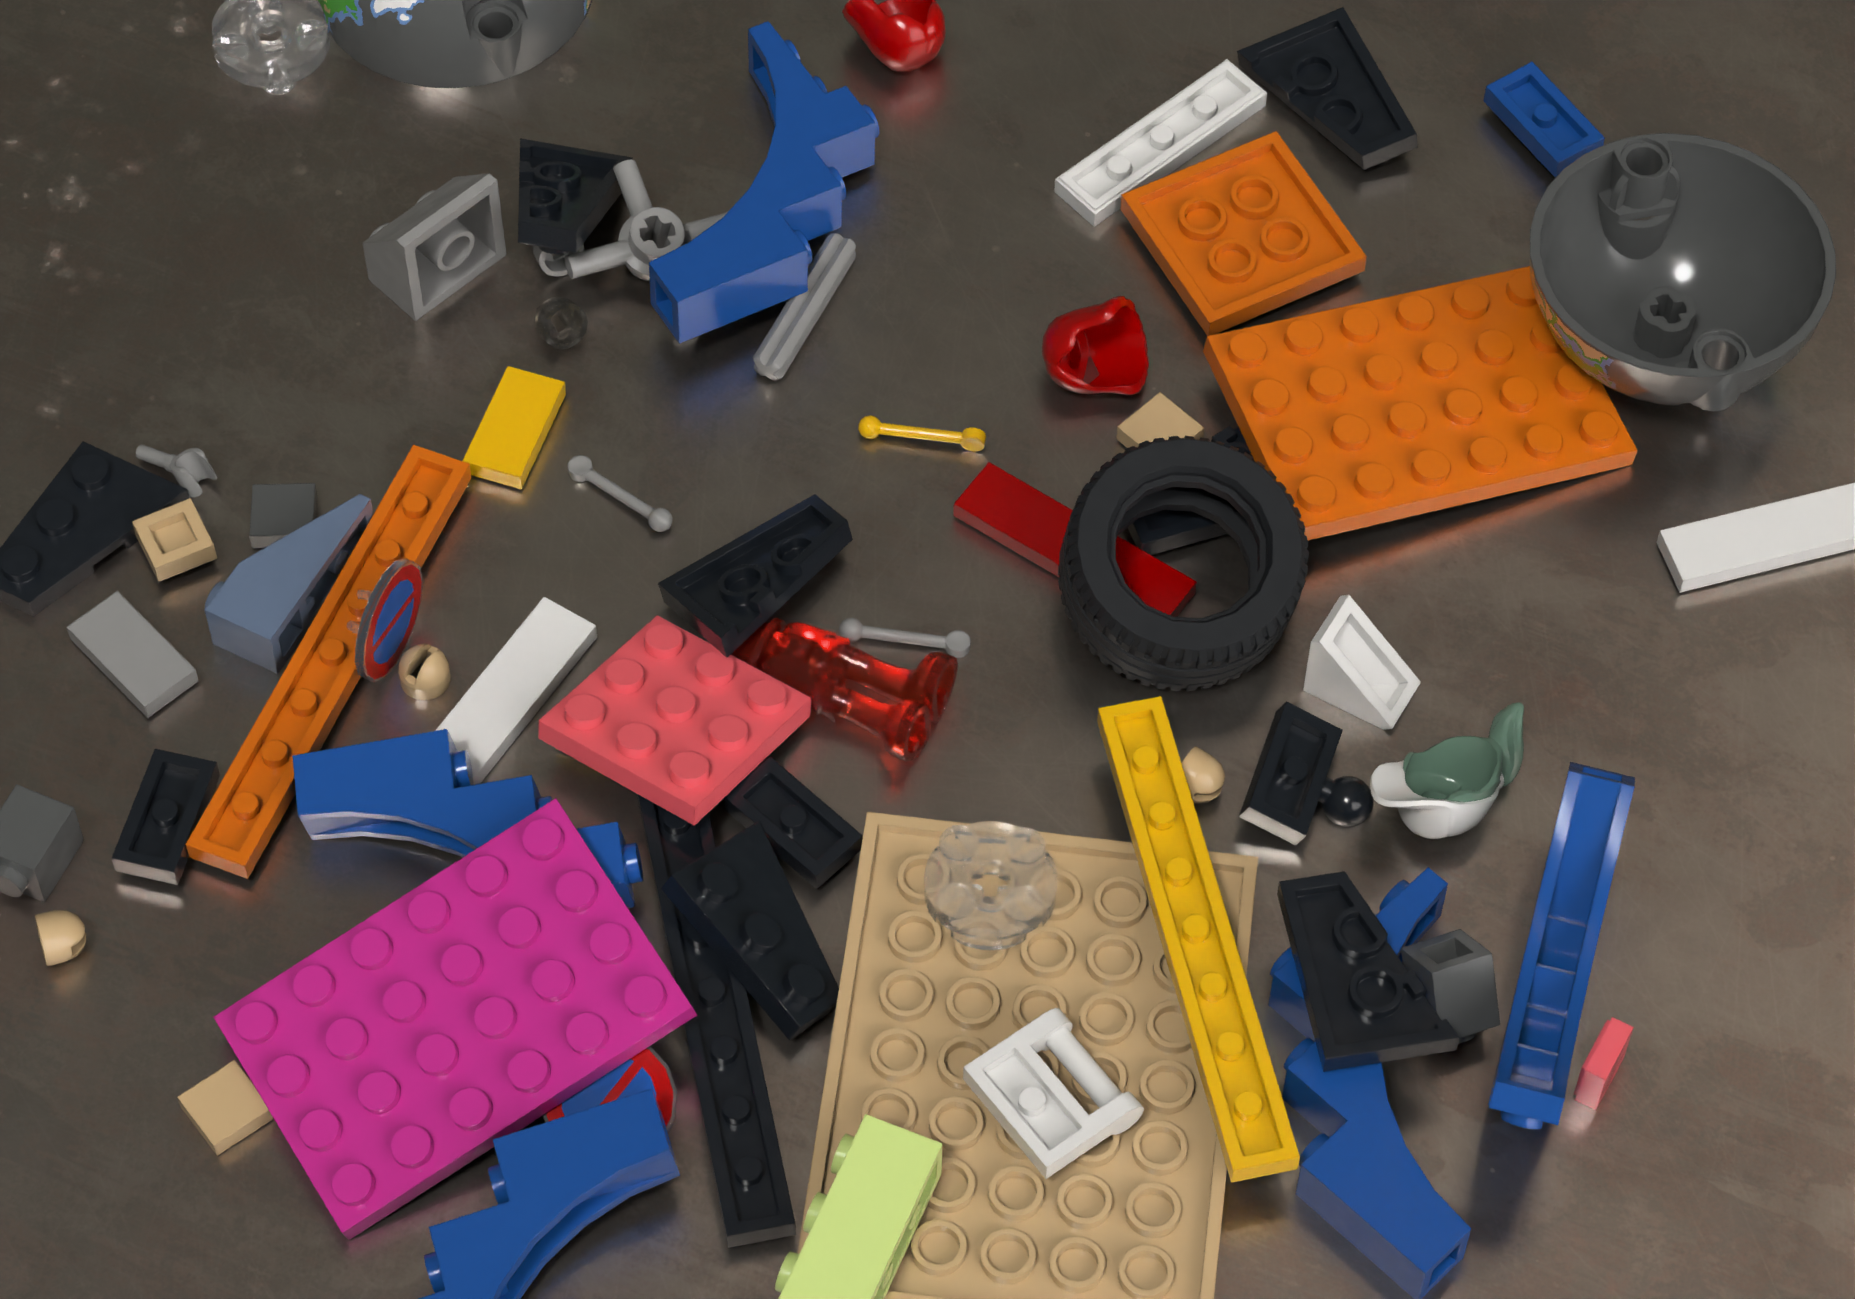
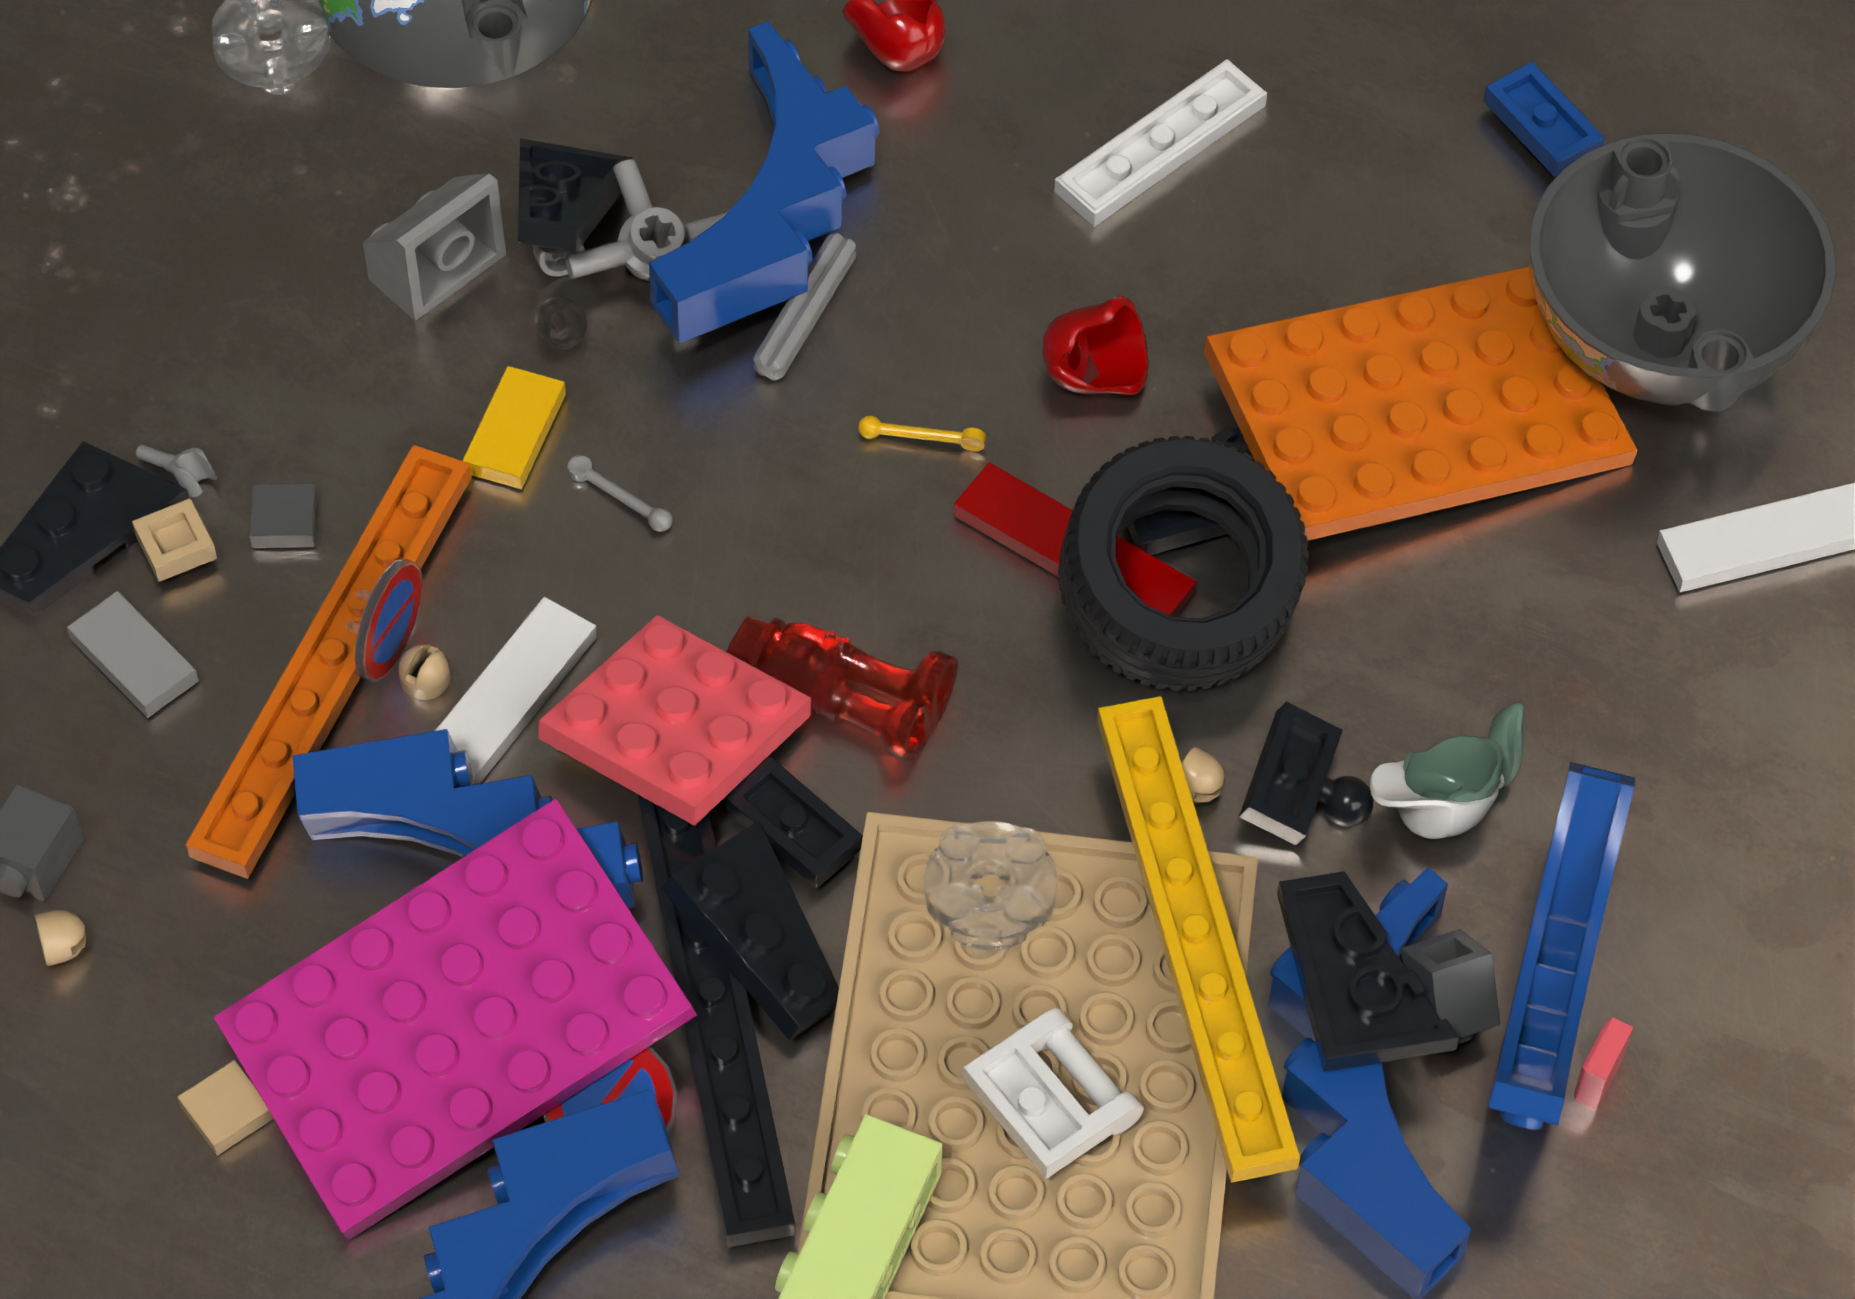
(164, 816): black plate -> none
(279, 590): sand blue slope -> none
(756, 574): black wing -> none
(955, 643): light grey hinge -> none
(1157, 420): tan tile -> none
(1242, 233): orange plate -> none
(1334, 86): black wing -> none
(1358, 667): white slope -> none

